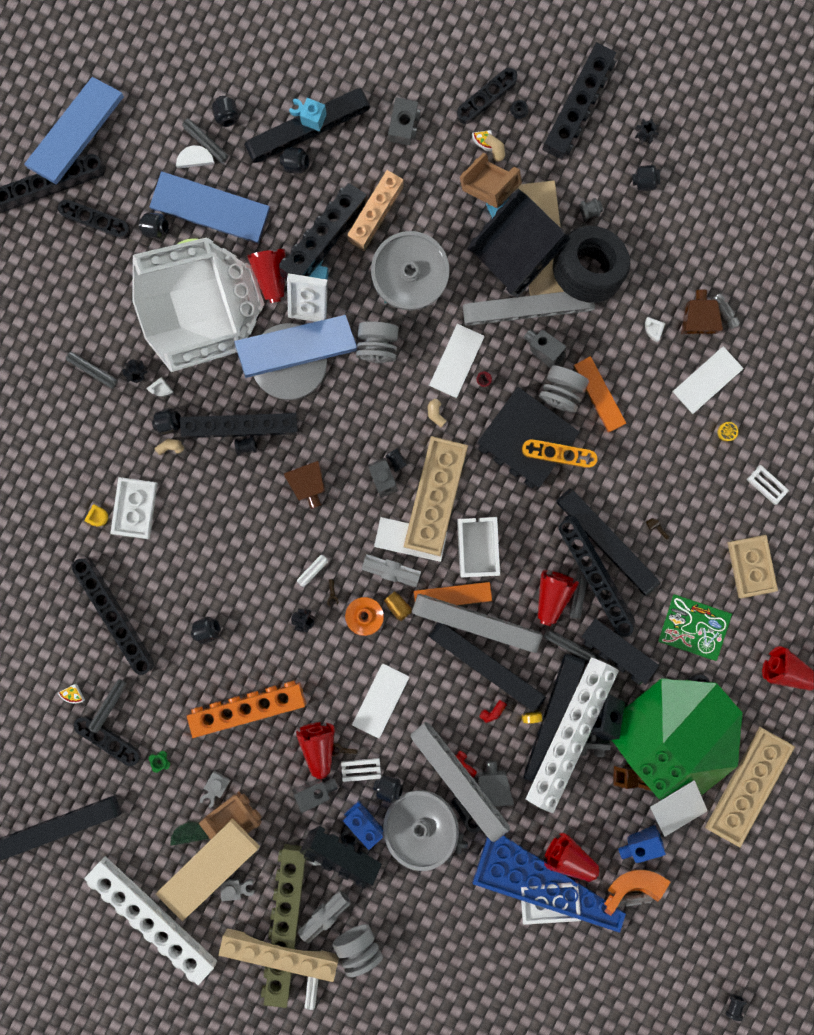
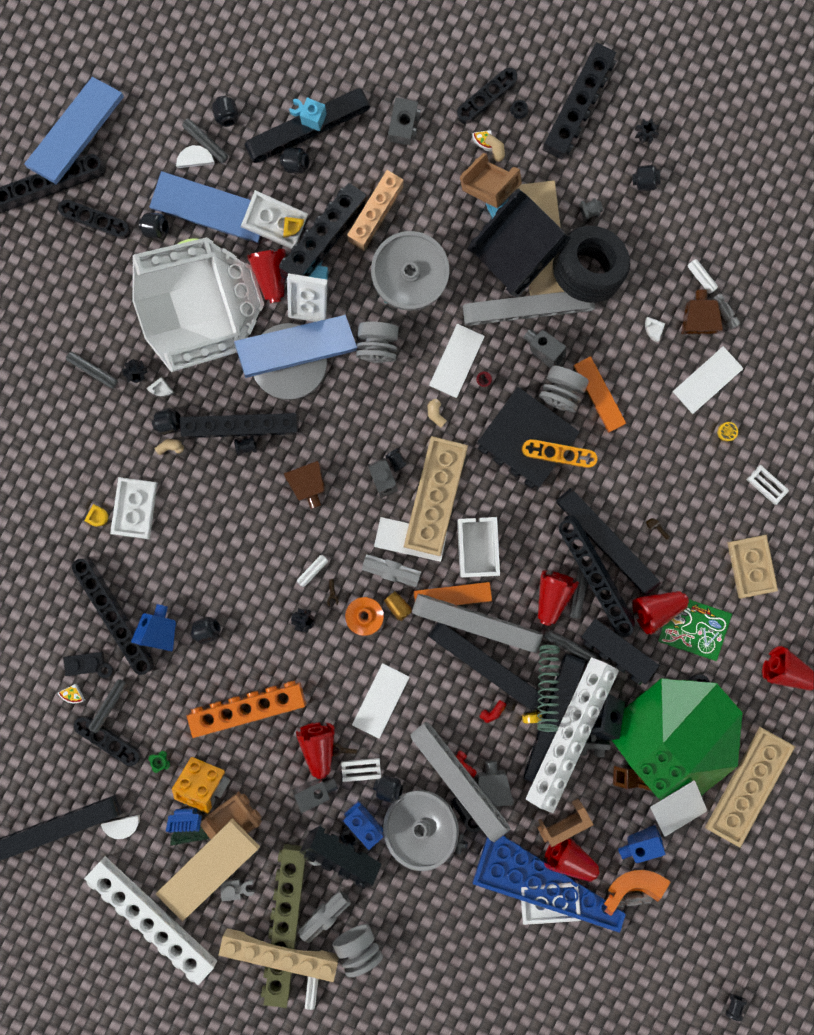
(86, 664): none -> black hinge
(121, 827): none -> white tile
(155, 630): none -> blue torso
(184, 820): none -> blue piece
(197, 784): none -> light orange bracket
(266, 218): none -> white tile
(292, 226): none -> yellow tile
(548, 727): none -> sand green piece
(566, 827): none -> medium nougat panel
(659, 609): none -> red cone
(702, 276): none -> white axle

